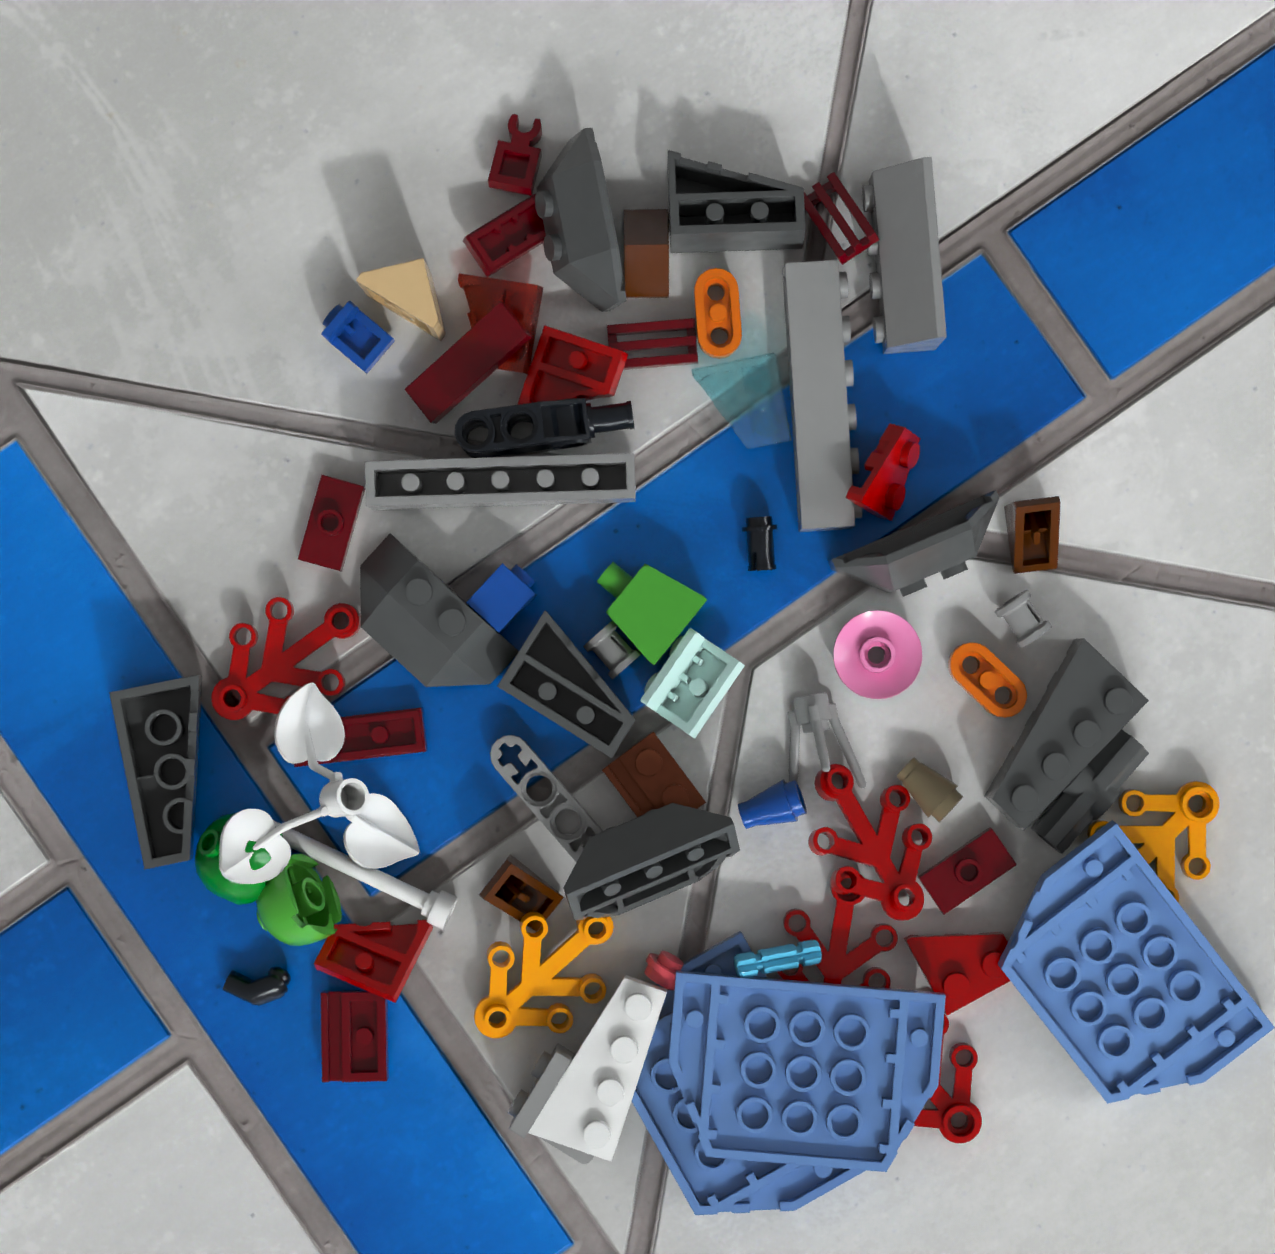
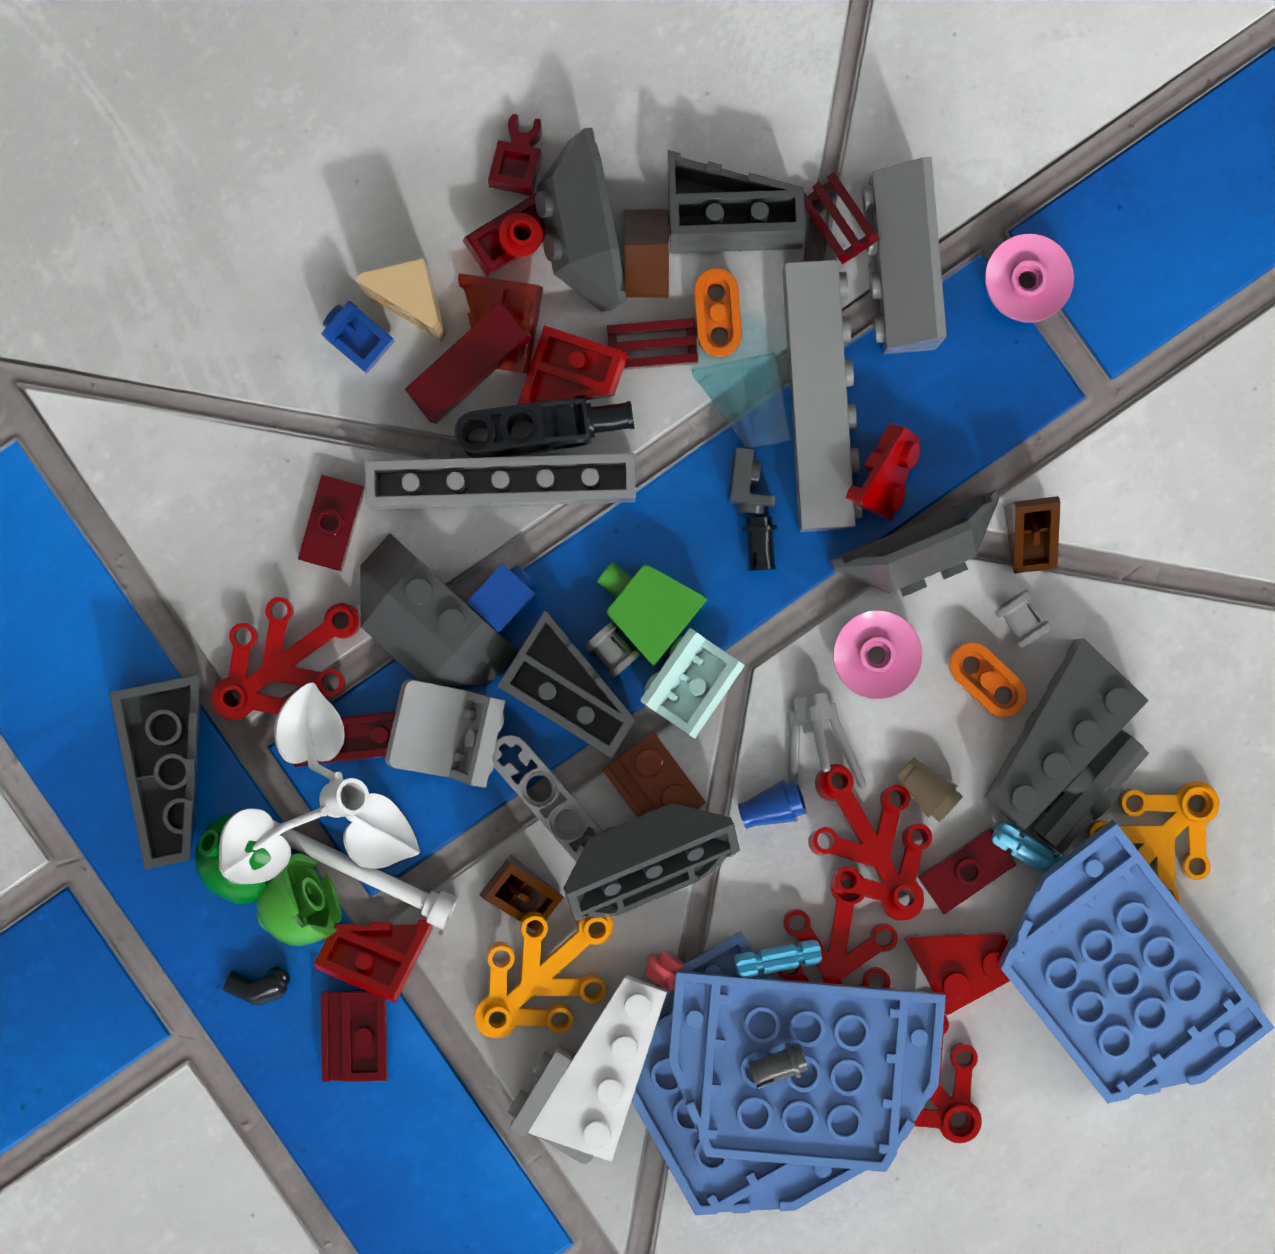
(445, 732): none -> light grey bracket
(517, 247): none -> red plate
(743, 476): none -> dark grey bracket
(778, 1066): none -> dark grey pin
(1025, 846): none -> medium azure axle
(1040, 259): none -> bright pink dish

